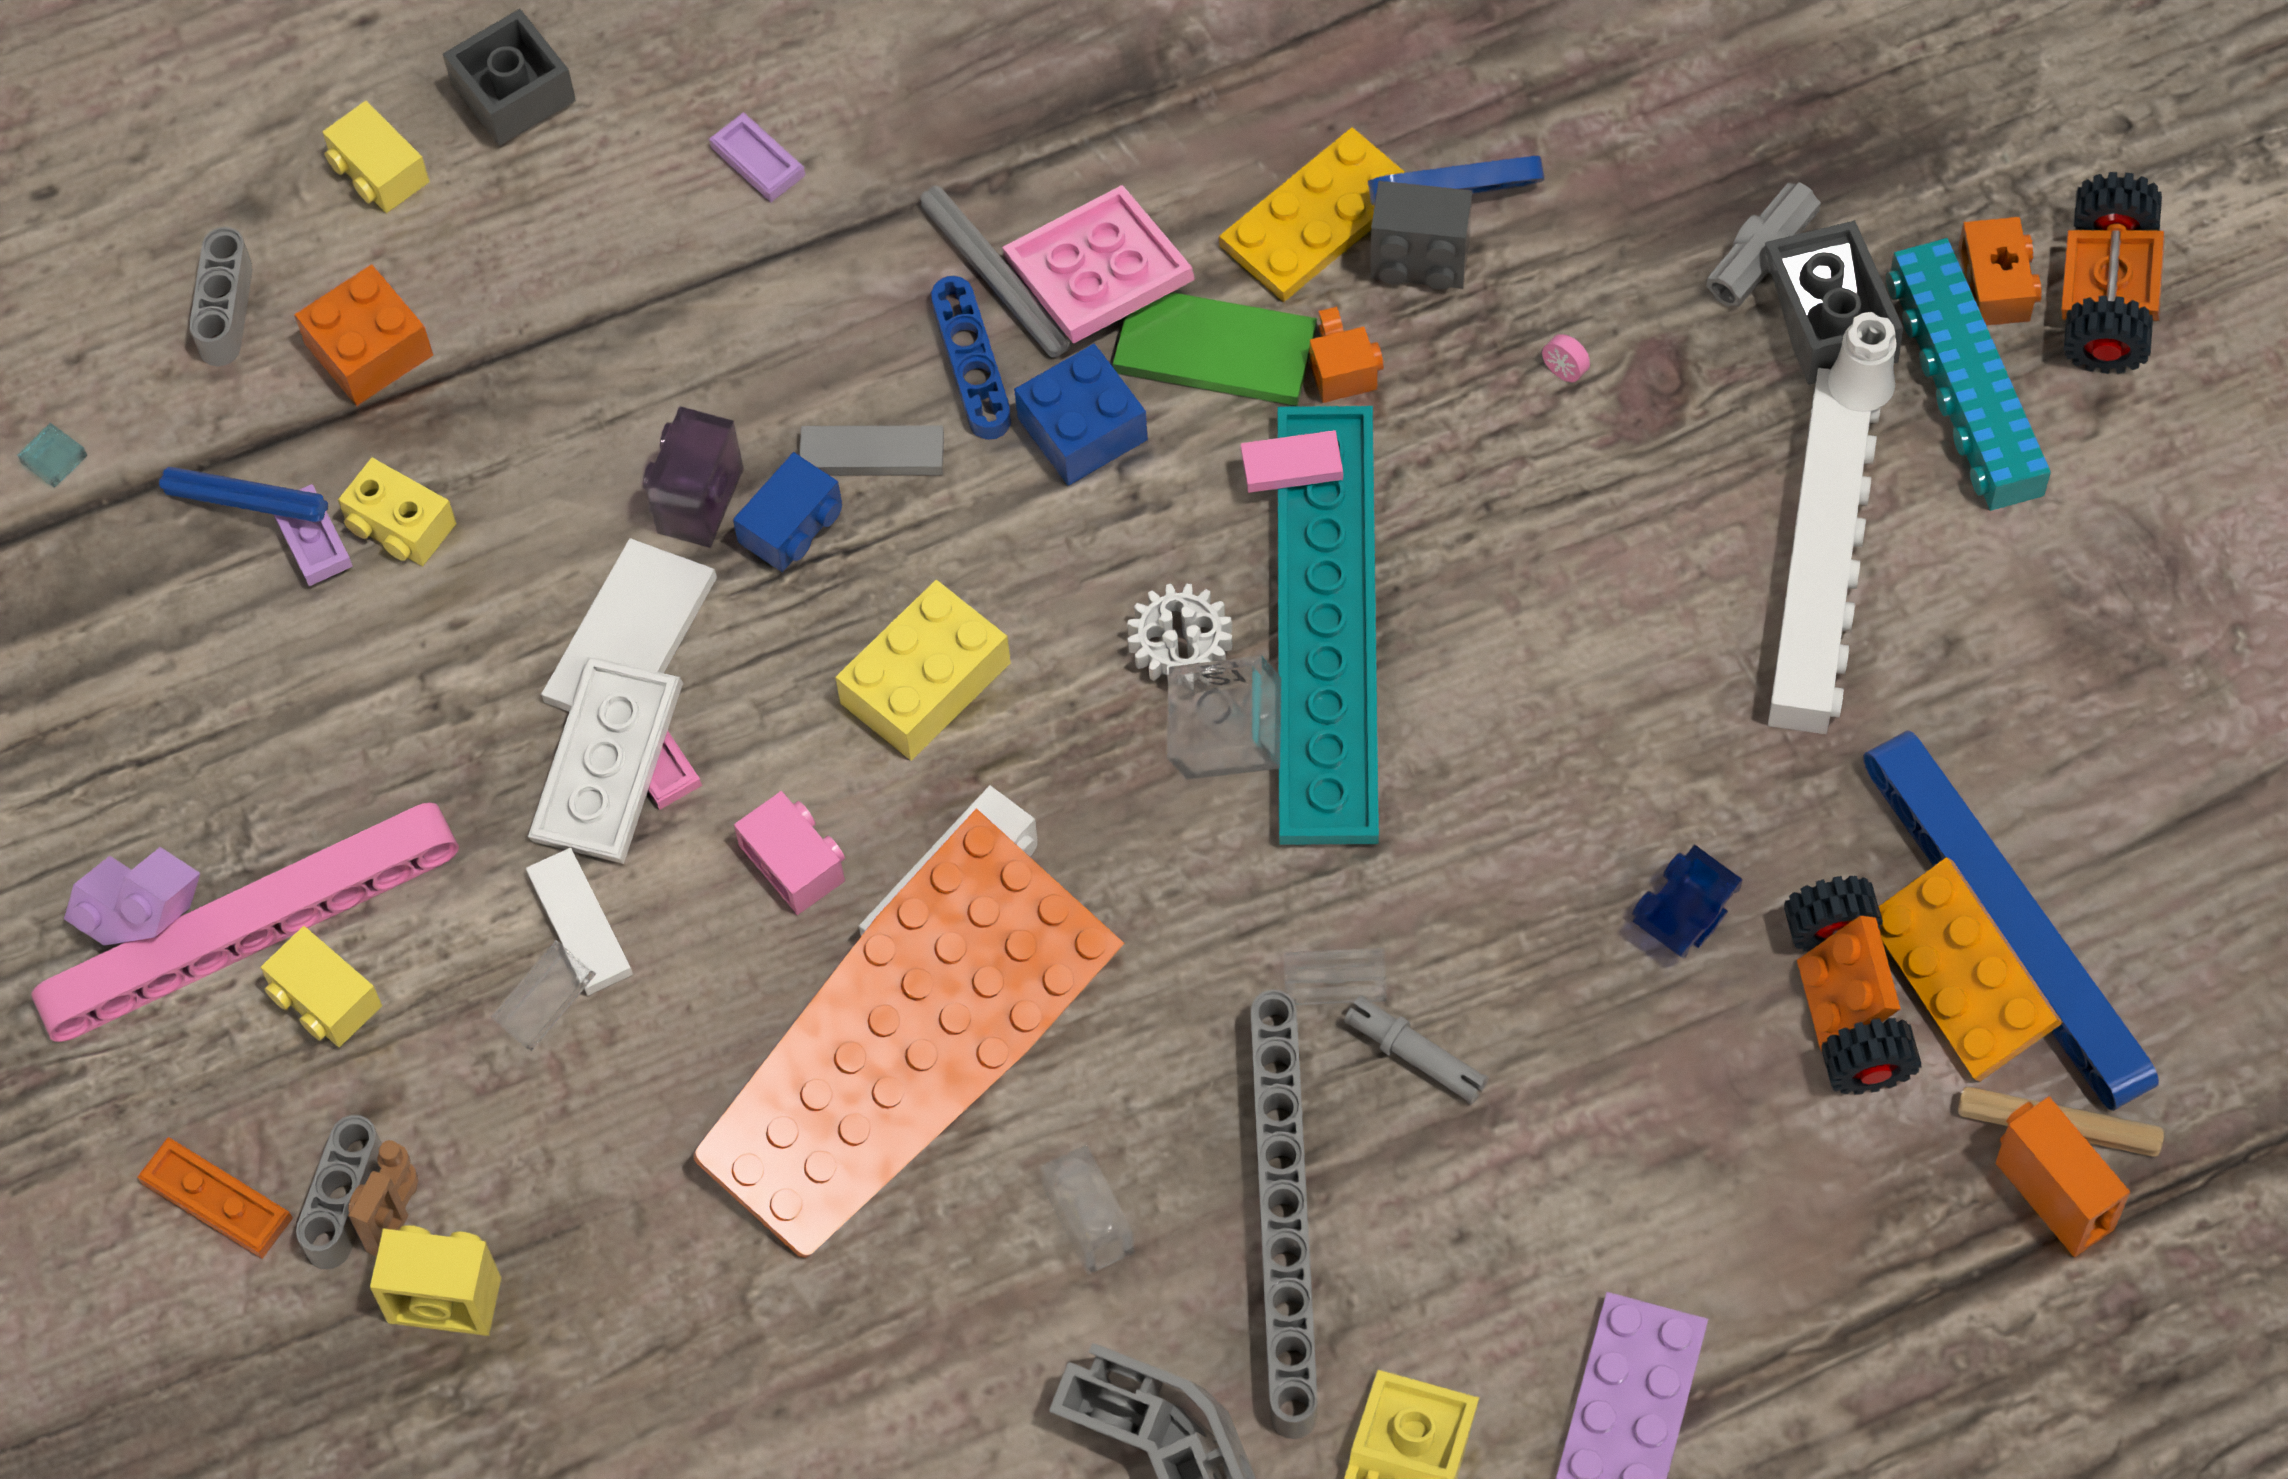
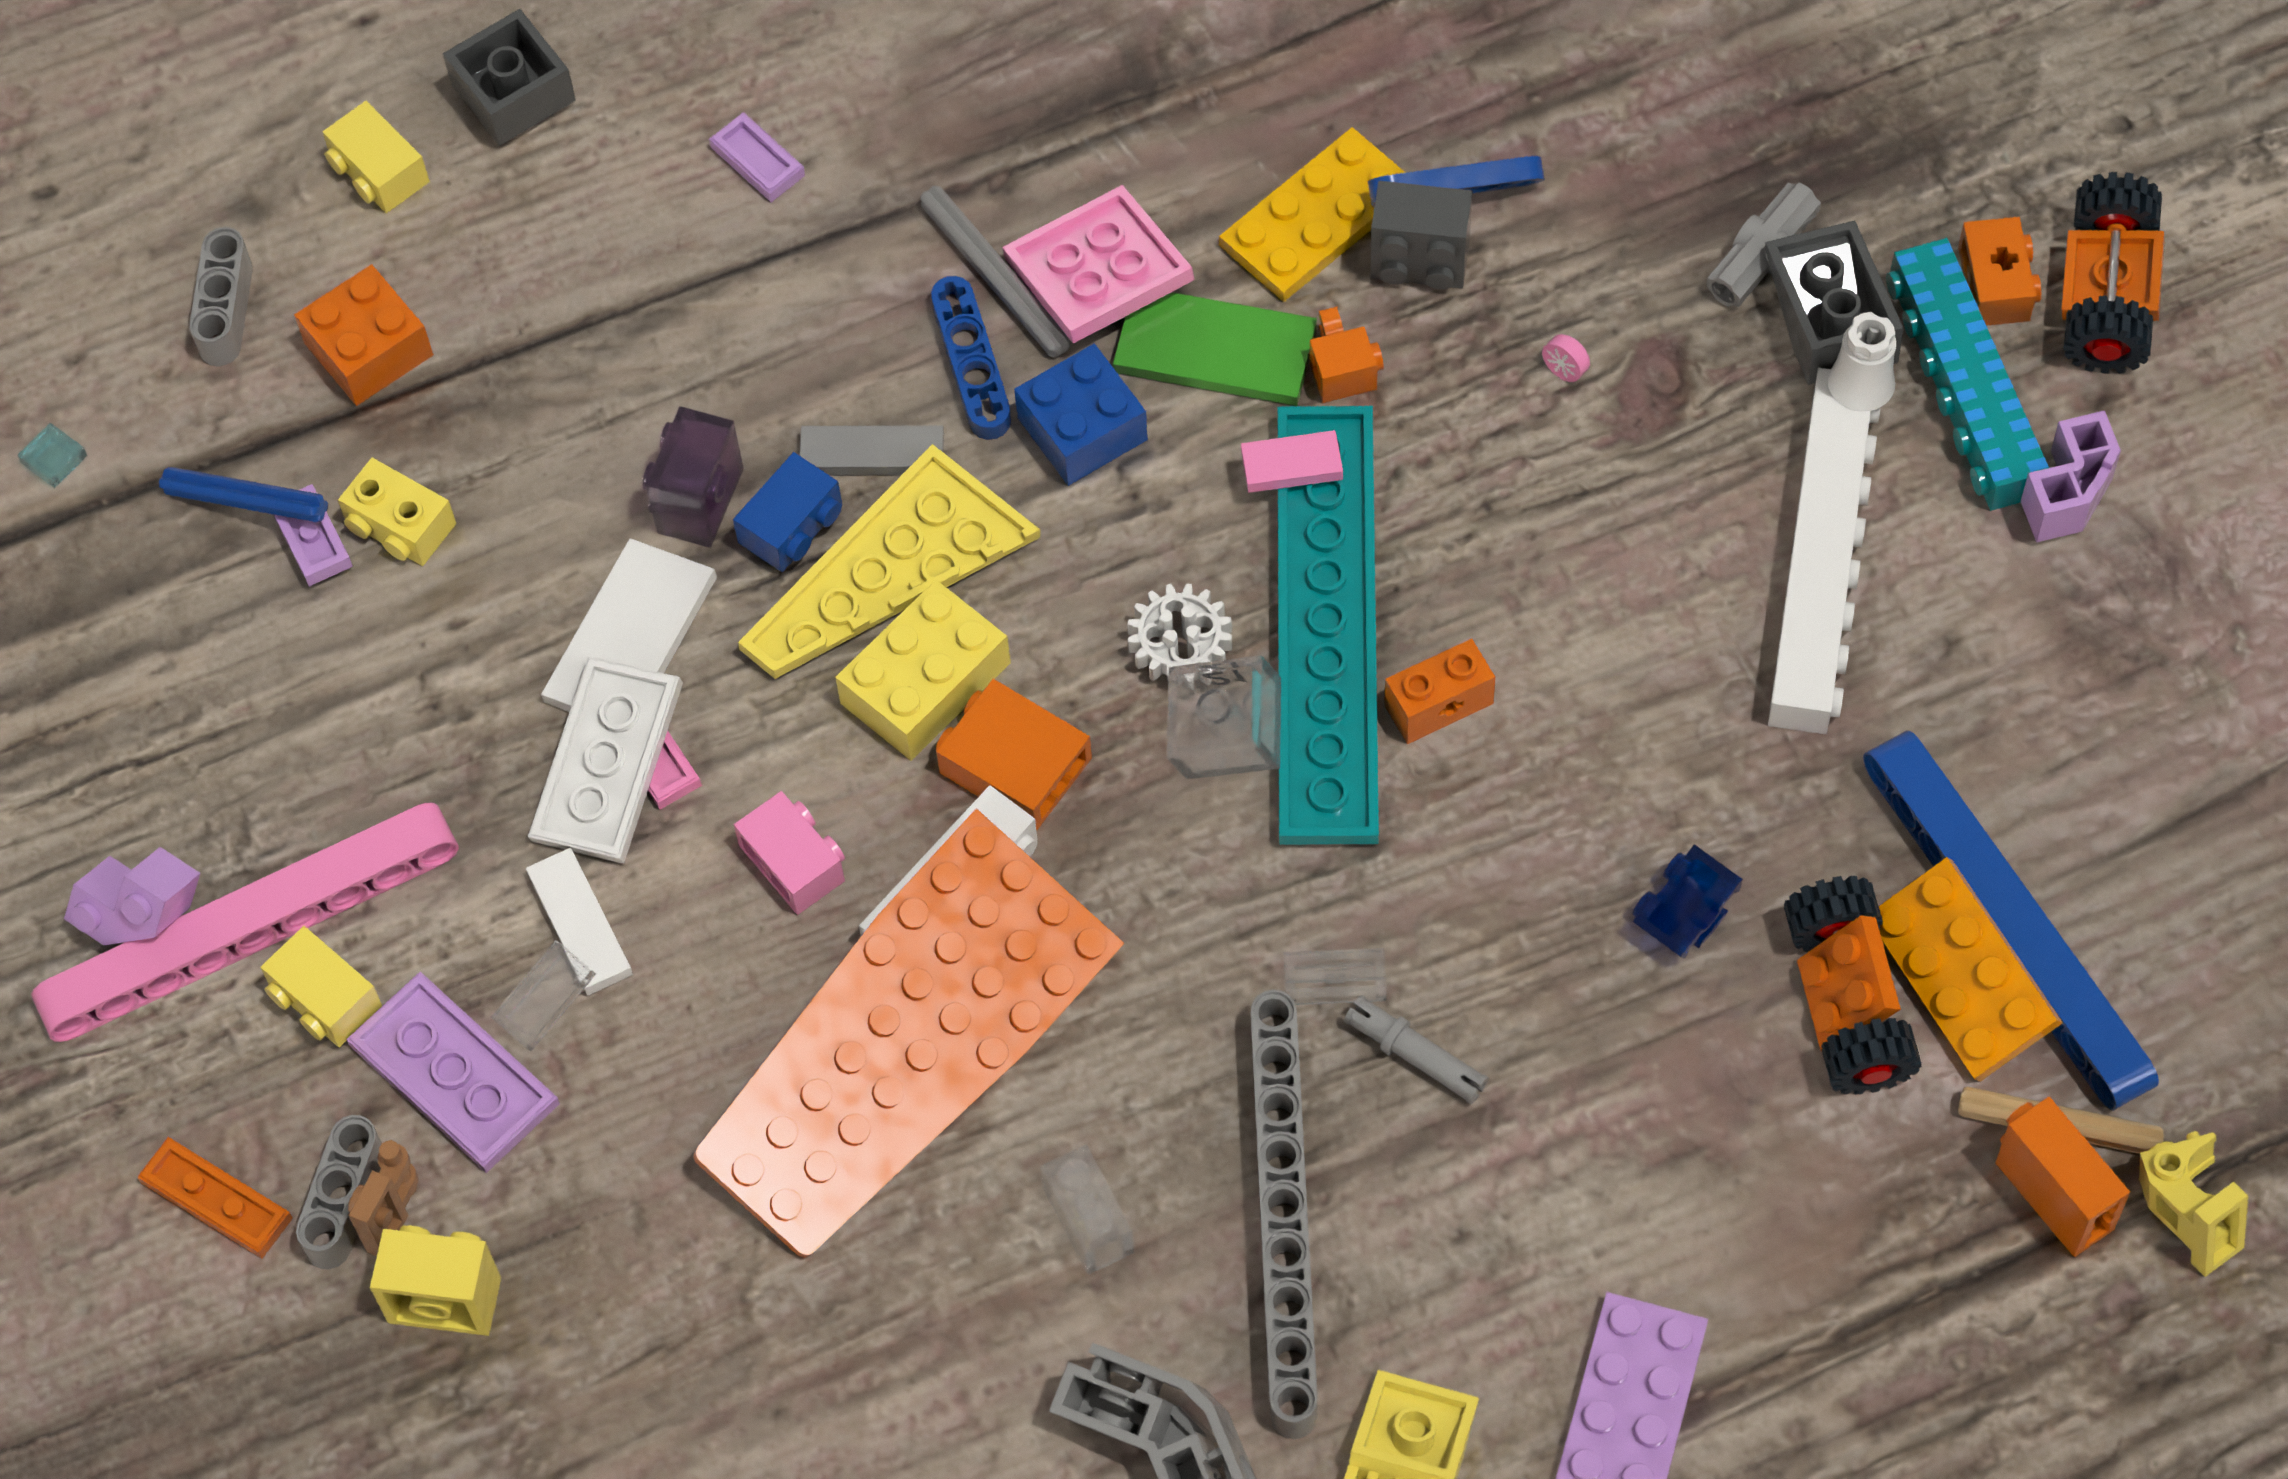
(453, 1072): none -> lavender tile
(921, 530): none -> light yellow wing
(1014, 749): none -> orange brick
(1439, 691): none -> orange brick
(2065, 496): none -> lavender brick
(2204, 1222): none -> light yellow tile

